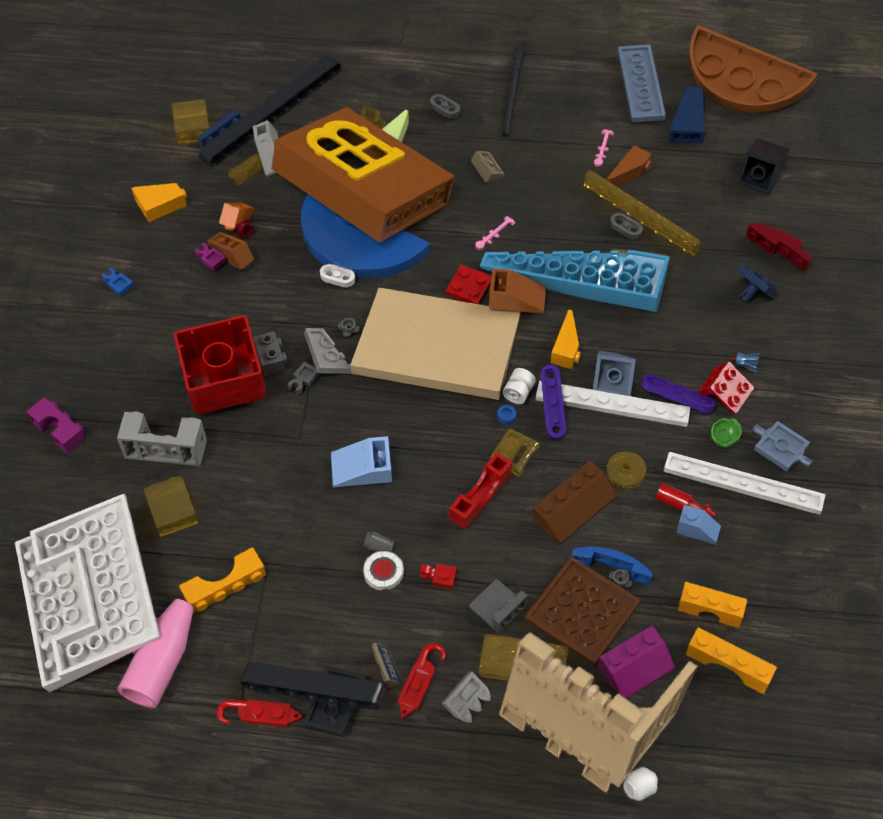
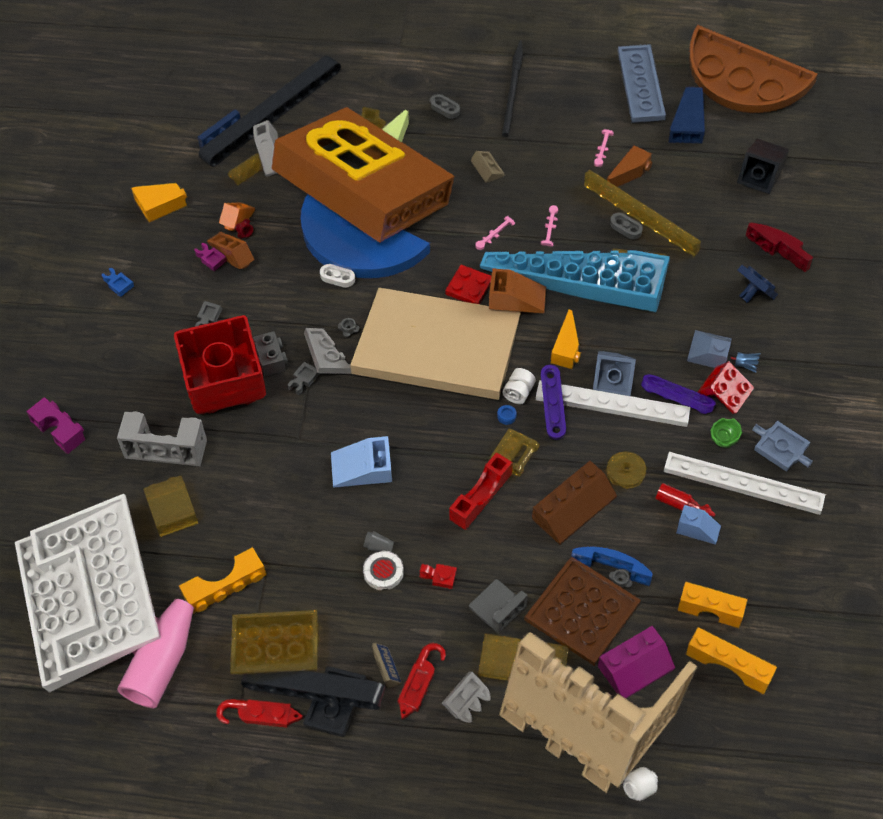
(190, 120): clear yellow panel -> none
(208, 313): none -> dark grey plate
(274, 642): none -> clear yellow slope
(552, 210): none -> bright pink piece
(709, 349): none -> sand blue slope

